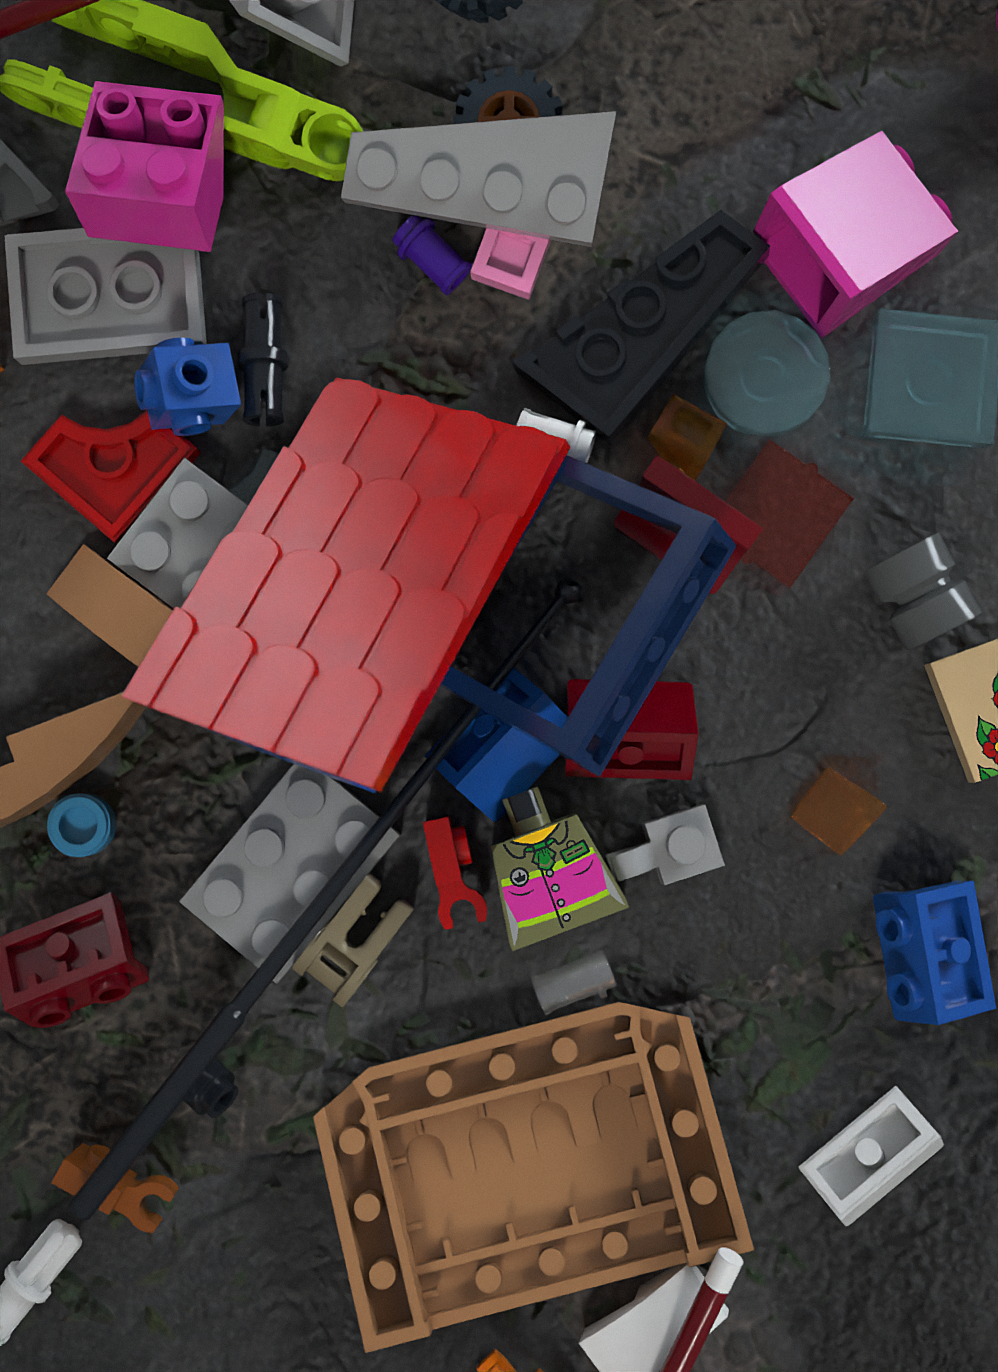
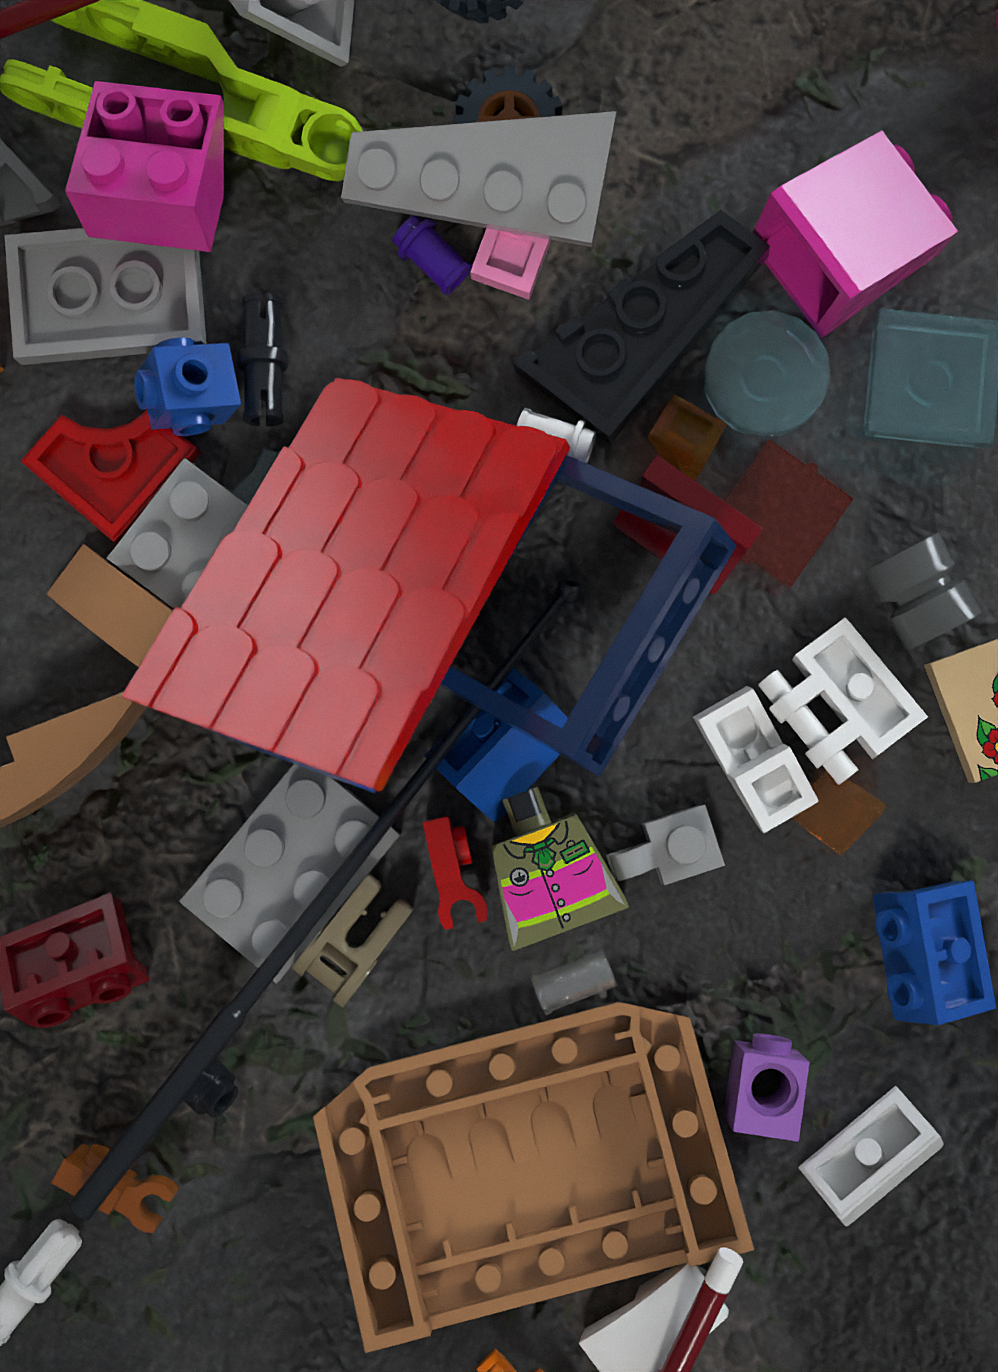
(81, 824): dark azure tile -> none
(659, 740): dark red panel -> none
(756, 759): none -> white slope
(772, 1115): none -> medium lavender brick
(856, 688): none -> white plate

